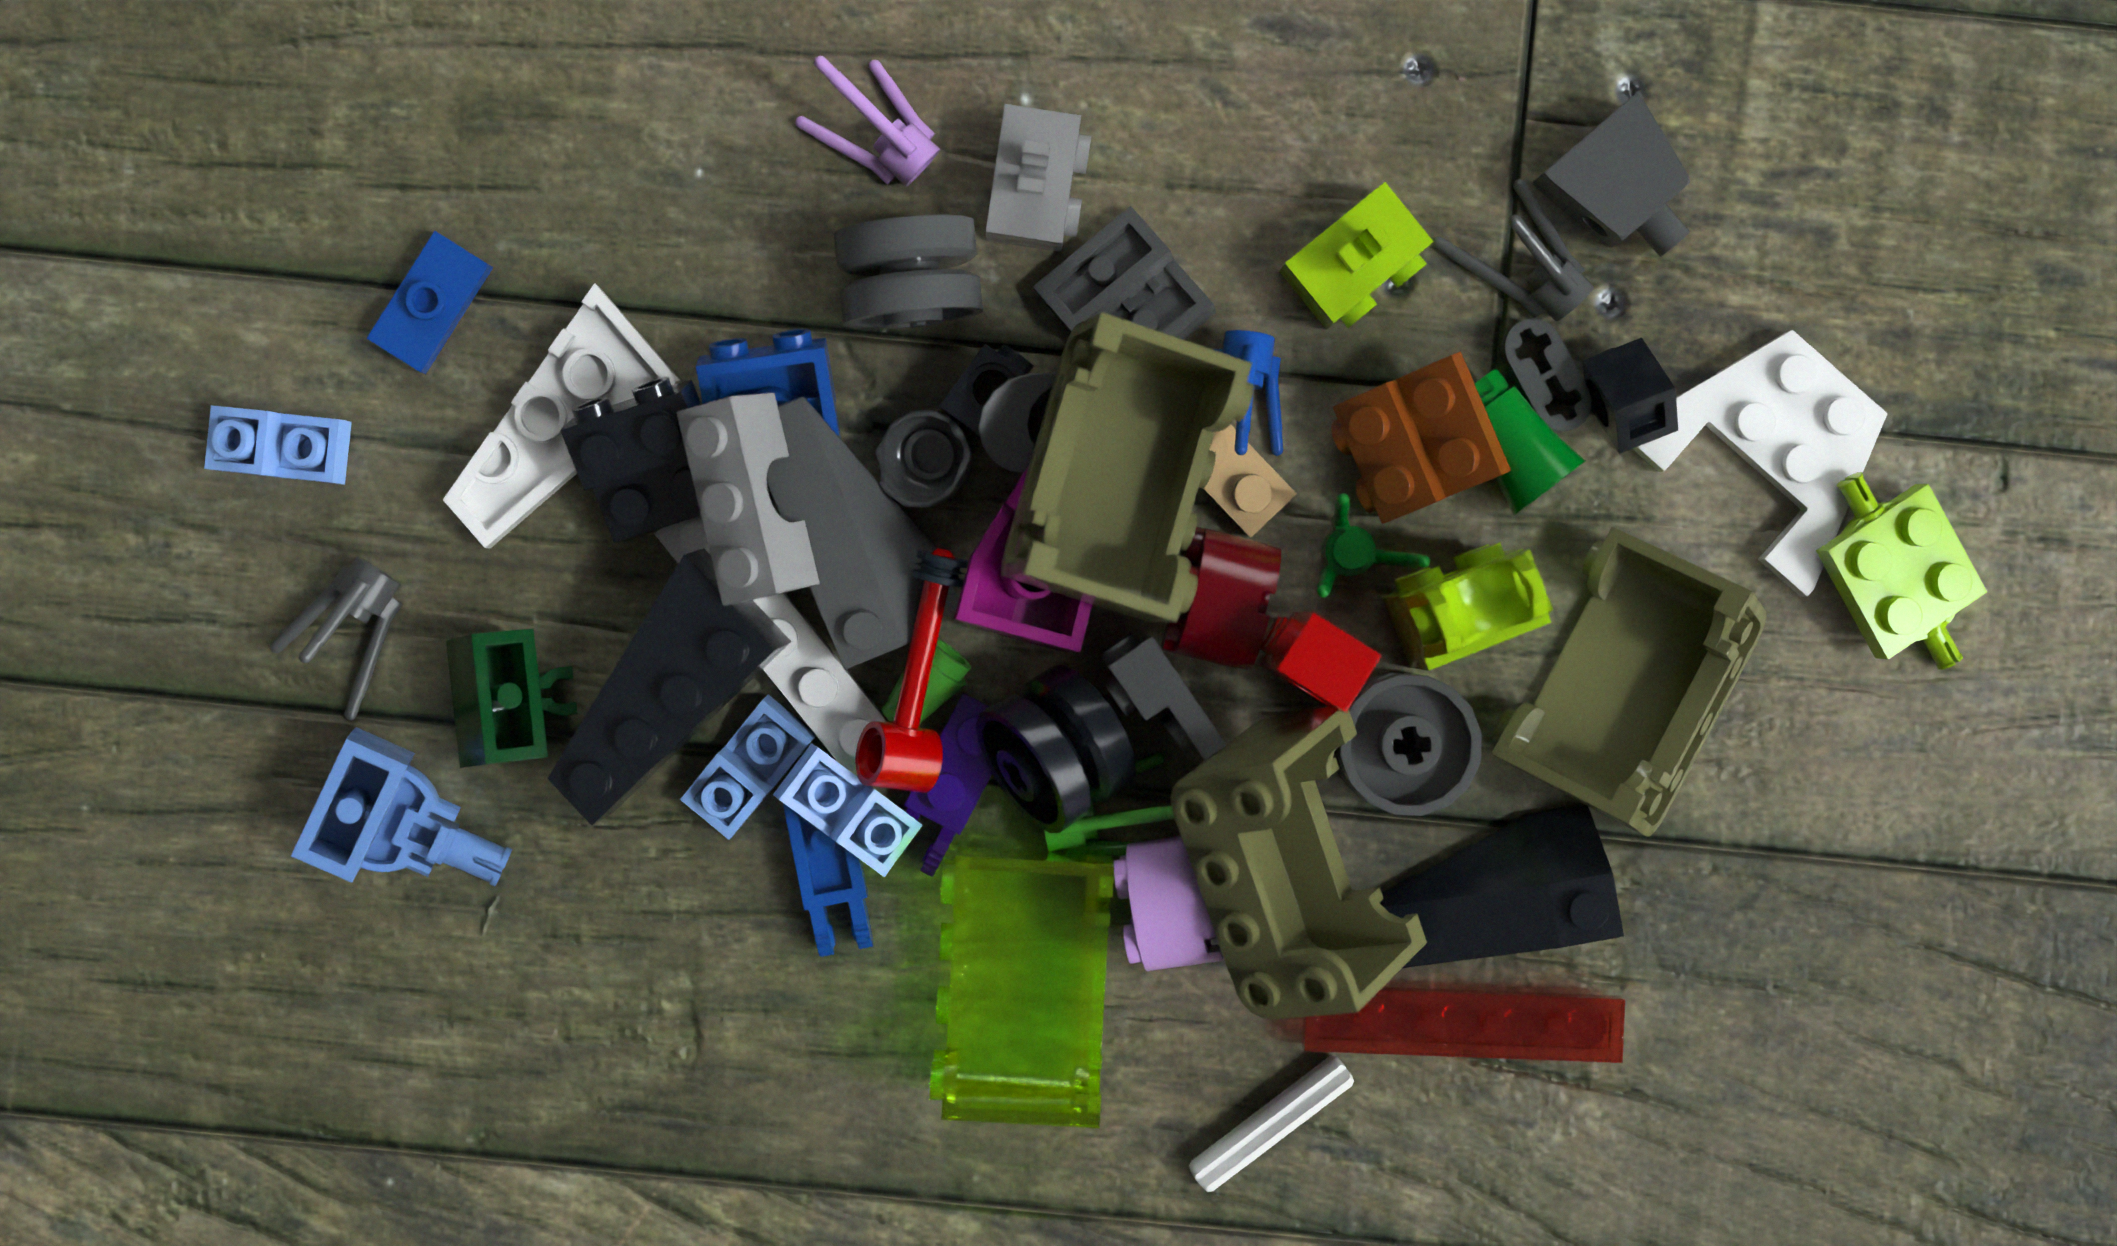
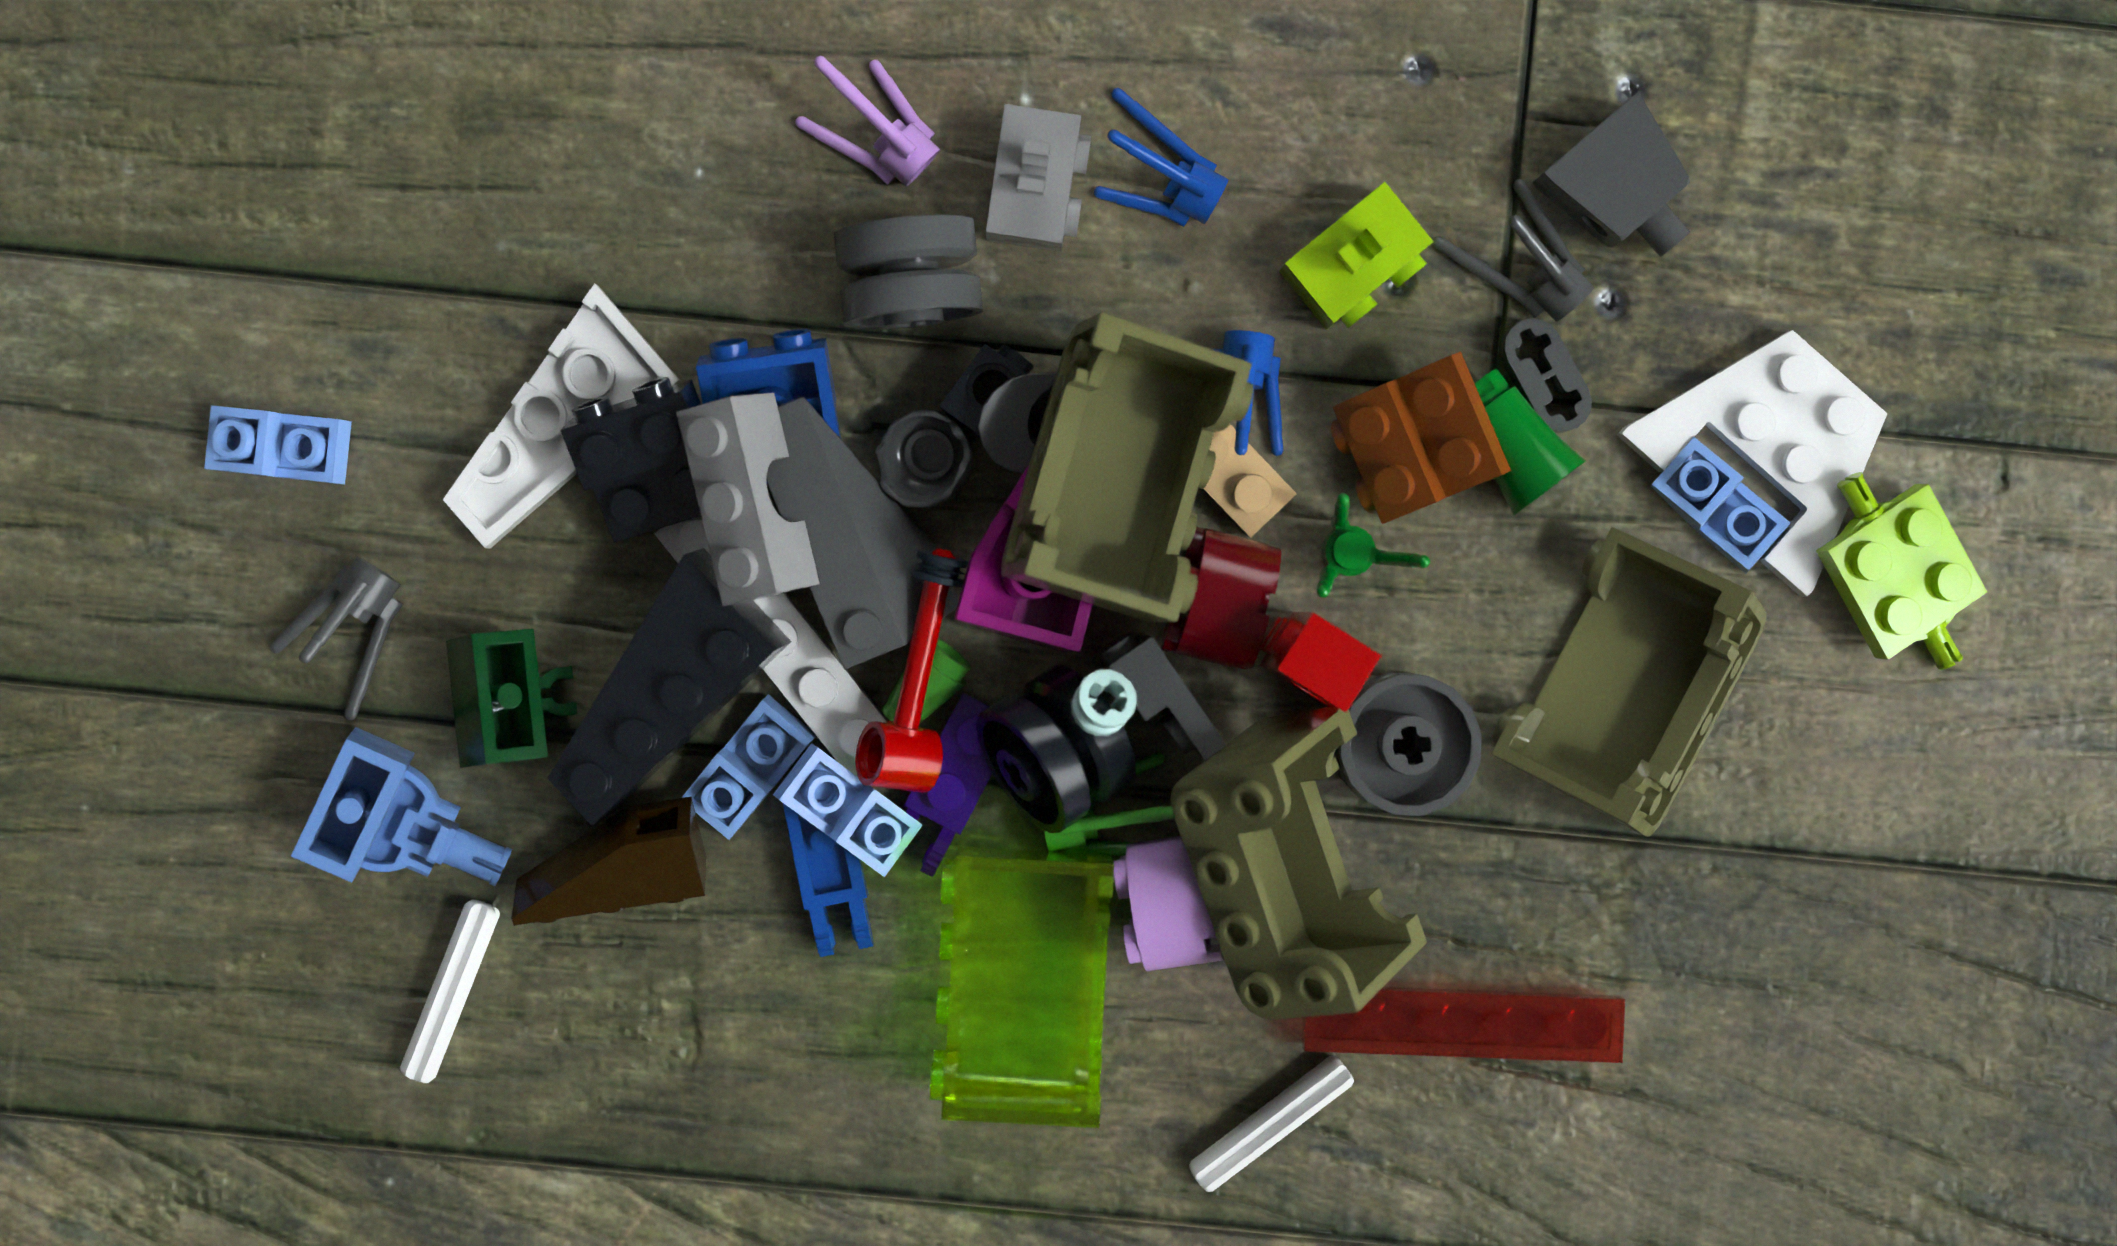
(429, 302): blue plate -> none
(449, 991): none -> white axle
(626, 862): none -> dark brown slope
(1094, 684): none -> light aqua bush
(1128, 276): dark grey slope -> none
(1192, 184): none -> blue plant
(1468, 608): lime brick -> none
(1515, 891): black wedge -> none
(1631, 395): black brick -> none
(1719, 505): none -> light blue slope

